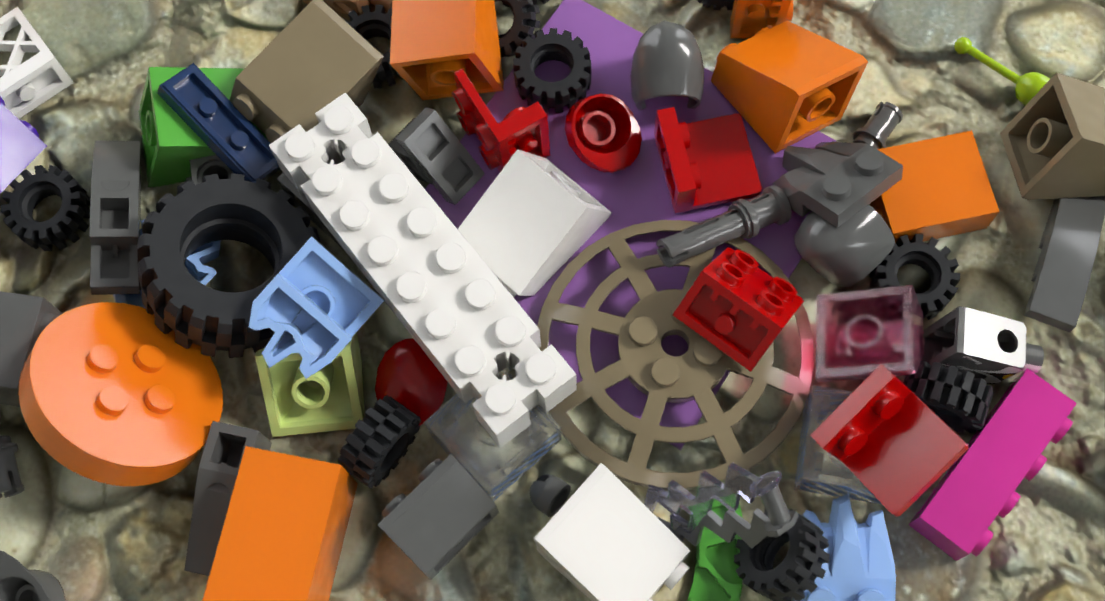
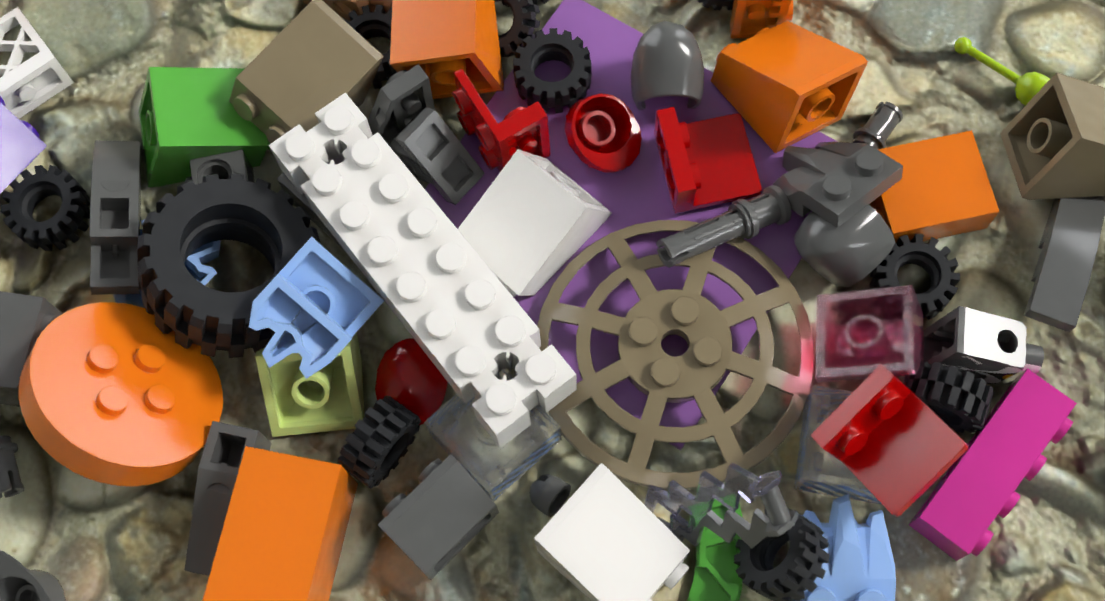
(219, 124): dark blue tile -> none
(400, 101): none -> dark grey wing
(738, 306): red bracket -> none

